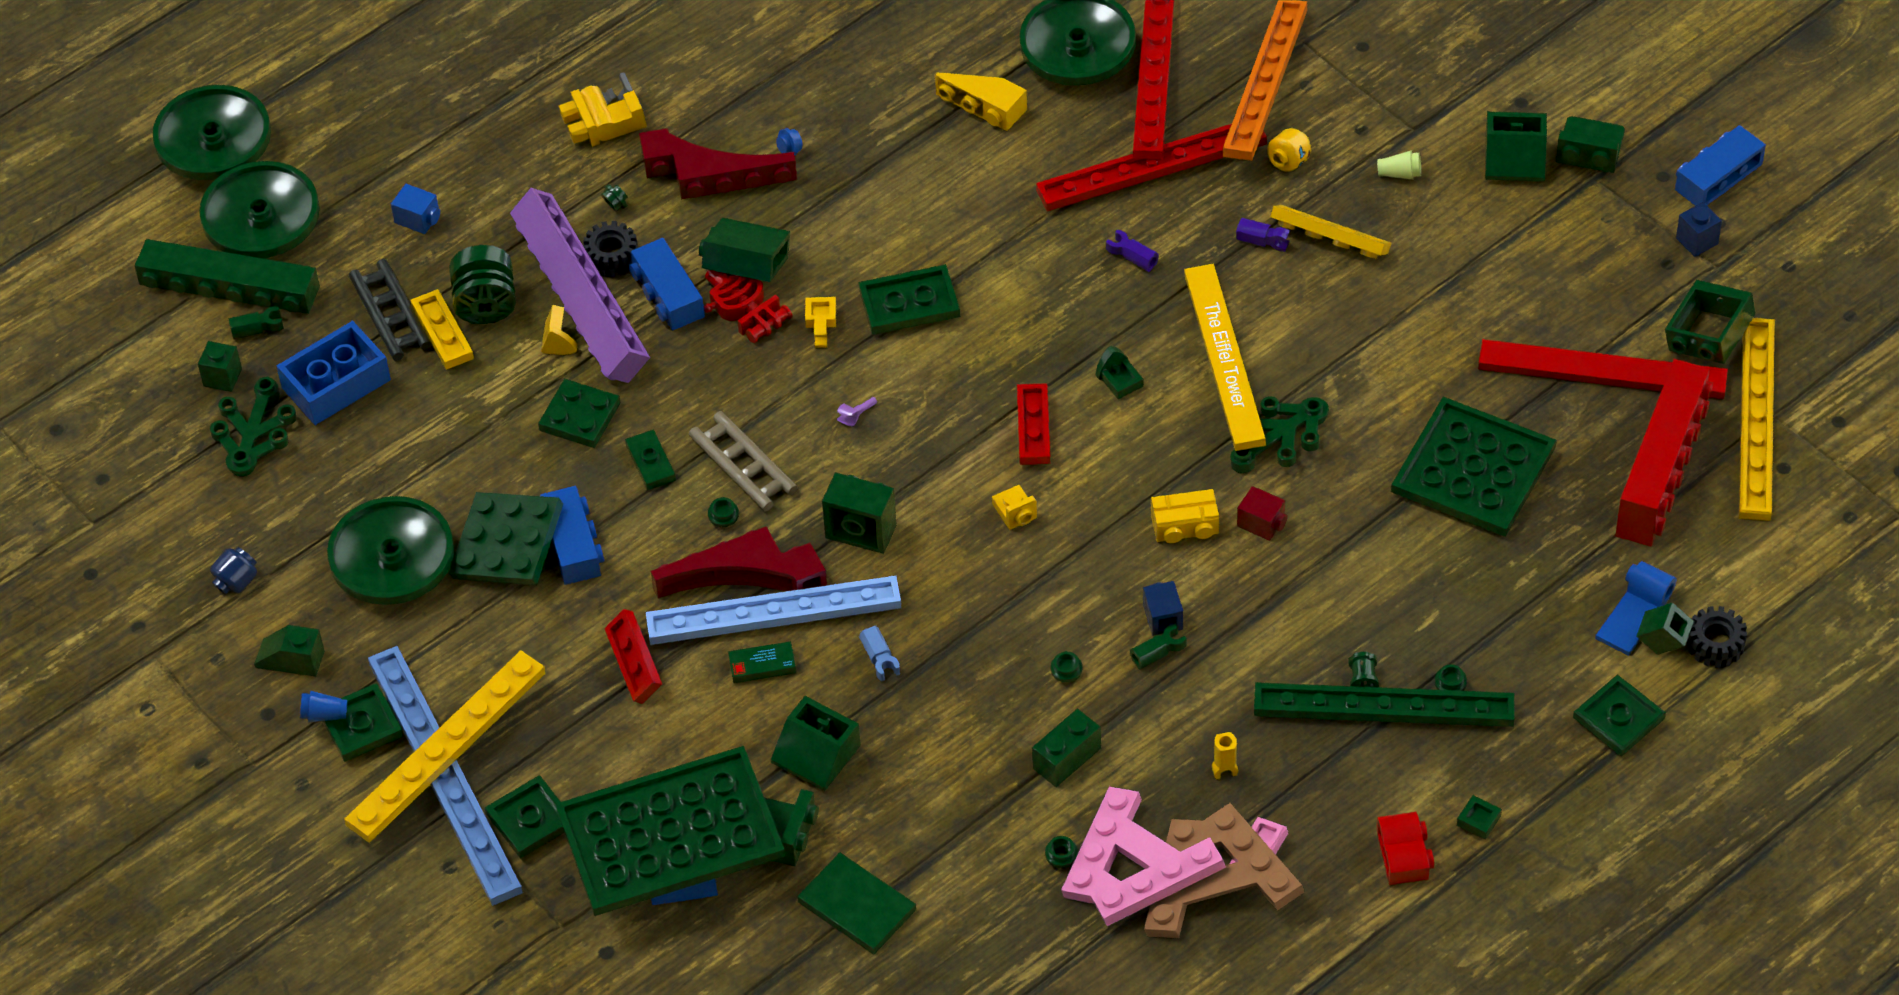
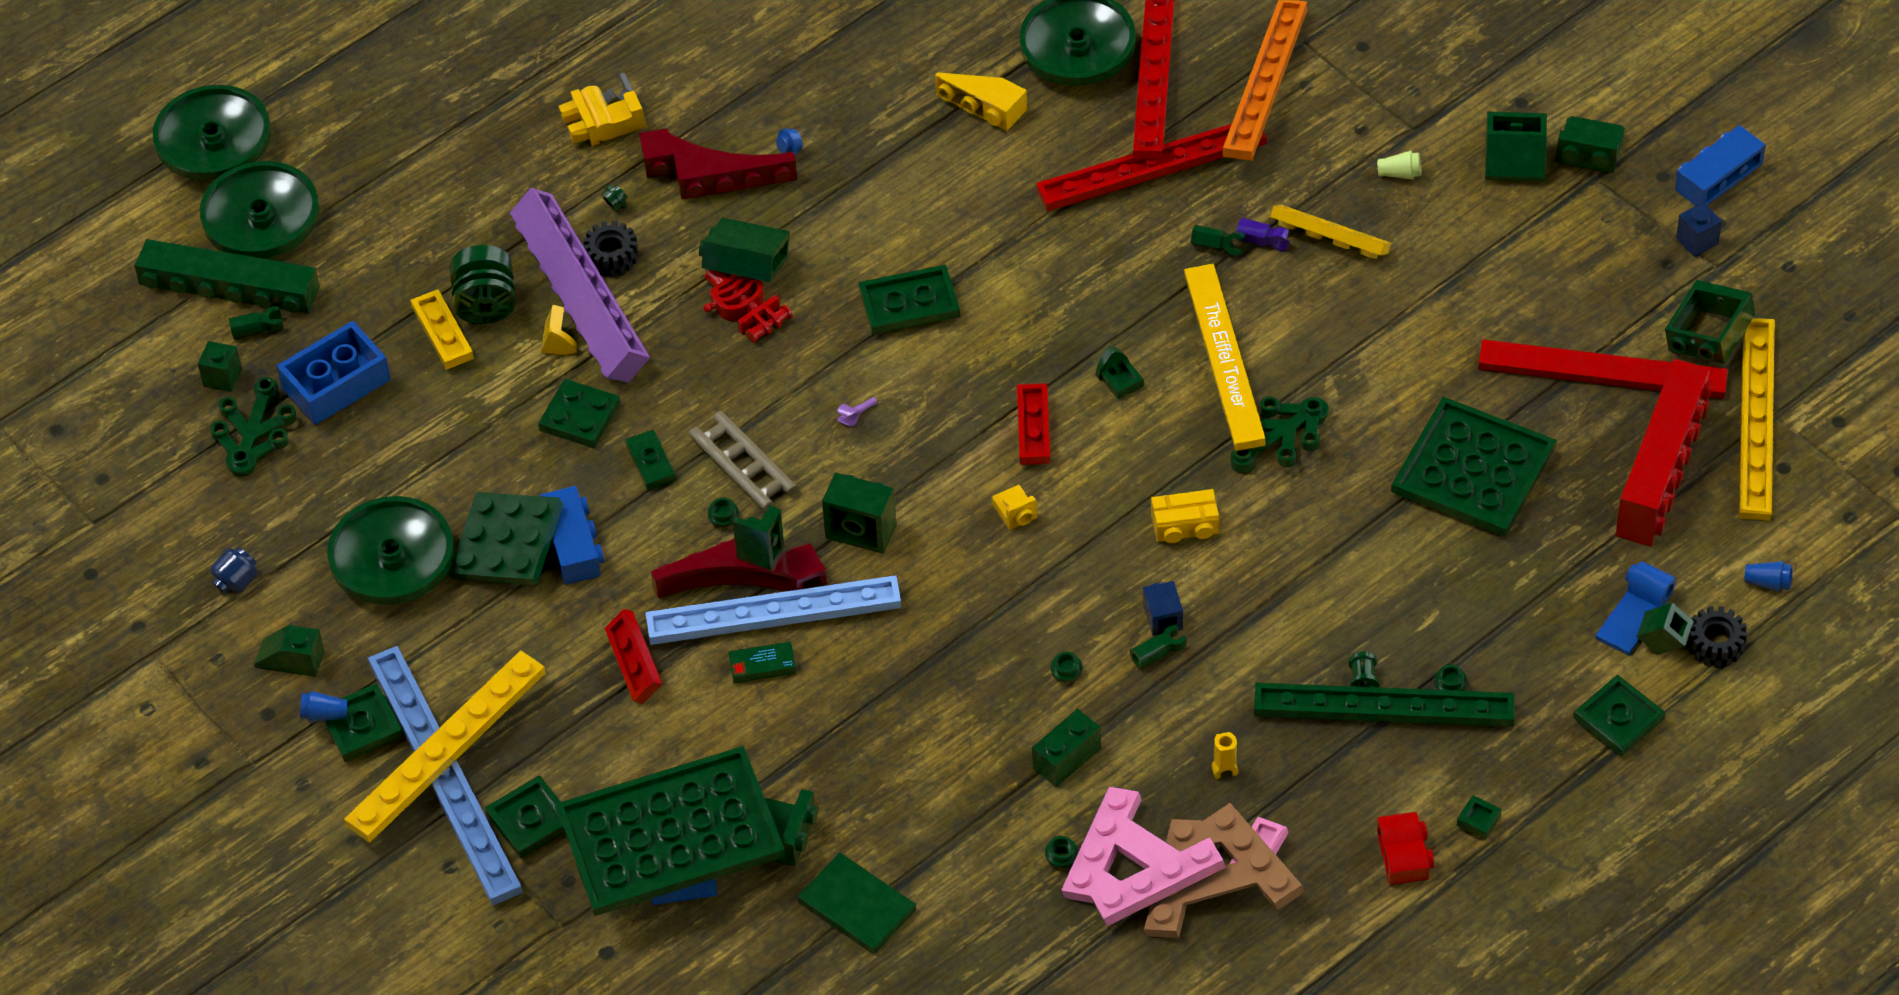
(383, 324): pearl dark grey bar -> none
(415, 209): blue brick -> none
(666, 284): blue brick -> none
(760, 540): none -> dark green panel
(816, 743): dark green slope -> none
(820, 314): yellow plate -> none
(878, 651): medium blue bar -> none
(1132, 251): dark purple bar -> none
(1216, 239): none -> dark green bar
(1261, 513): dark red brick -> none
(1289, 149): yellow head -> none
(1770, 575): none -> blue cone

